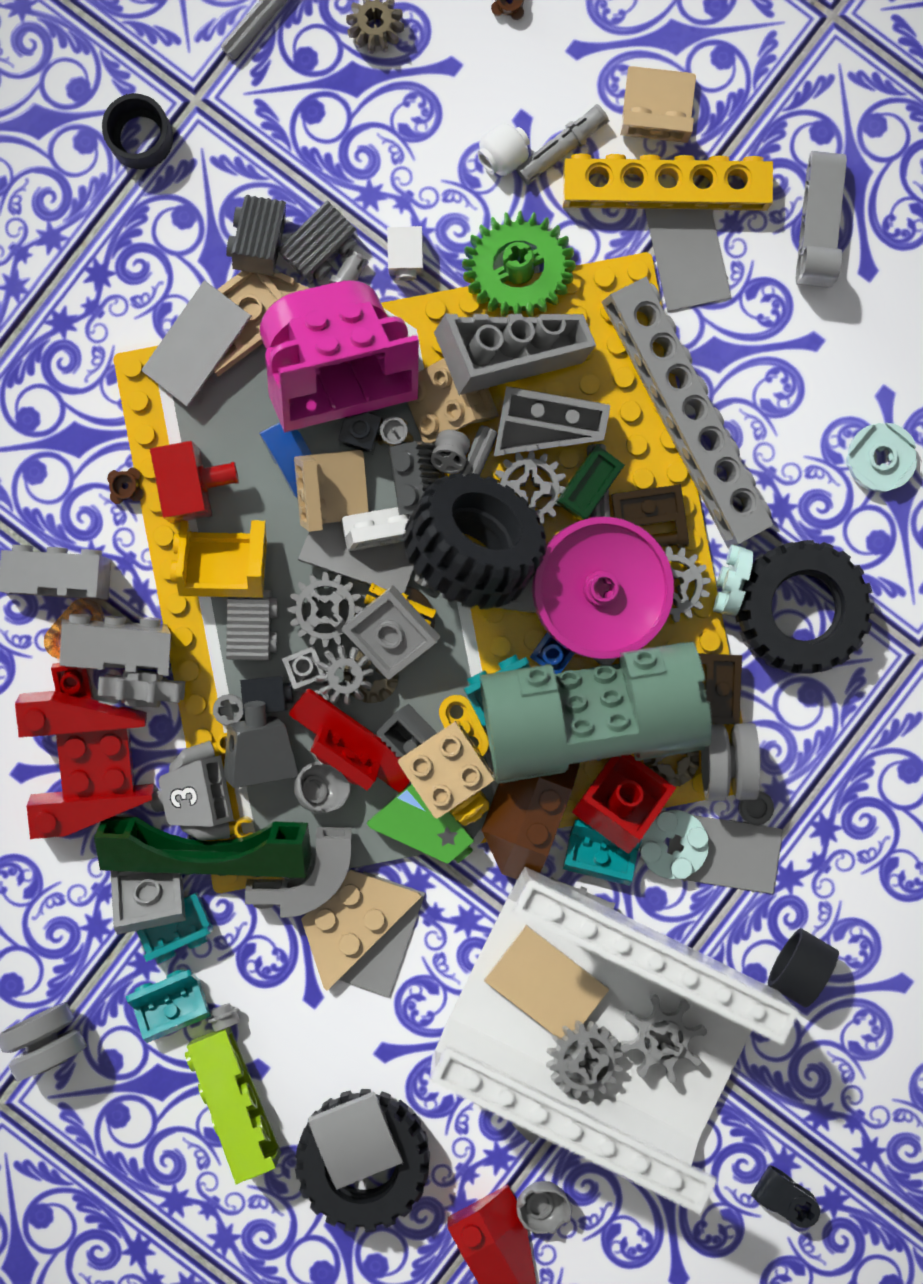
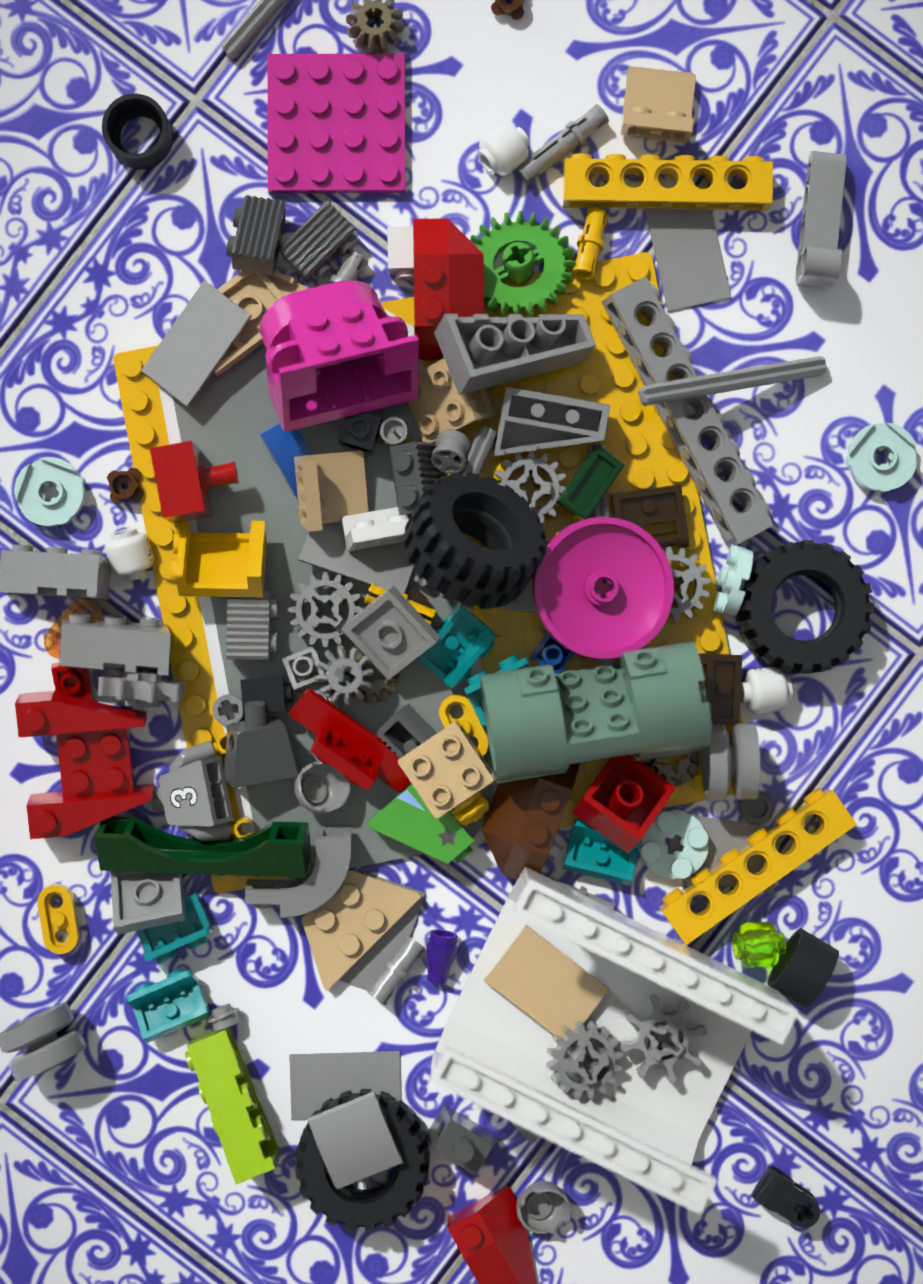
(43, 473): none -> light aqua plate
(57, 918): none -> yellow plate
(129, 553): none -> white head
(327, 1075): none -> light grey window
(336, 123): none -> dark pink plate
(396, 970): none -> light grey pin
(441, 952): none -> dark purple cone
(446, 279): none -> red wedge
(460, 645): none -> teal bracket
(461, 1139): none -> dark grey torso
(590, 243): none -> yellow pin
(732, 380): none -> light grey axle
(758, 944): none -> clear neon green head
(766, 690): none -> white head
(834, 823): none -> yellow brick

